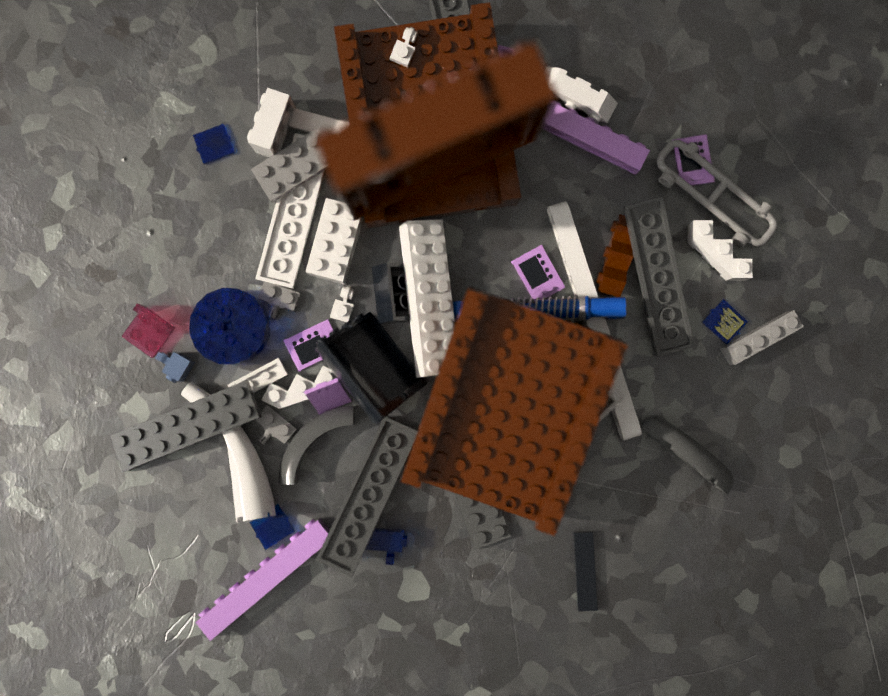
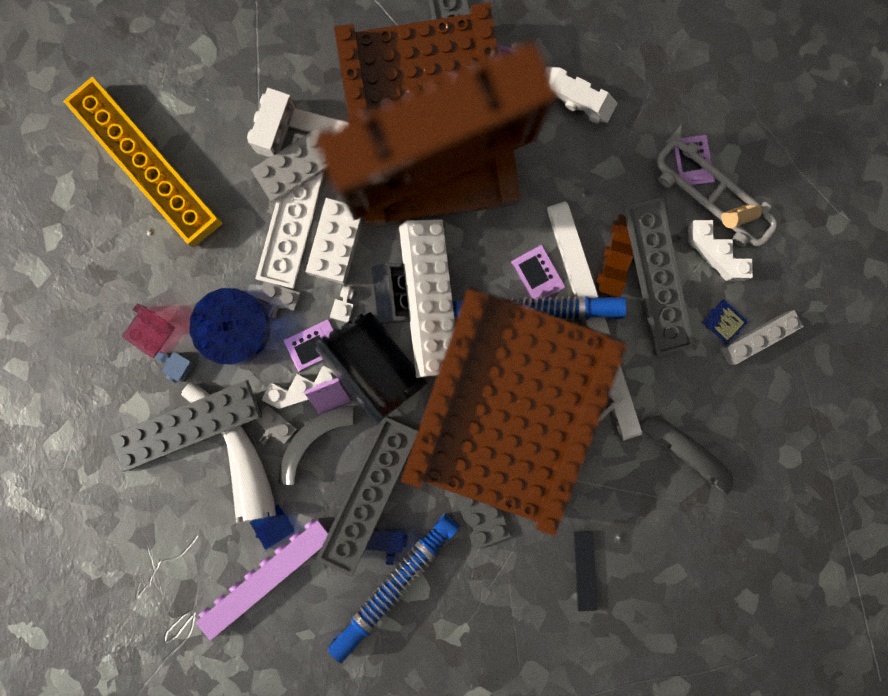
(143, 162): none -> yellow brick
(213, 144): clear blue piece -> none
(264, 375): white plate -> none
(363, 622): none -> blue piece
(403, 52): white plate -> none
(596, 138): lavender brick -> none
(741, 215): none -> tan brick

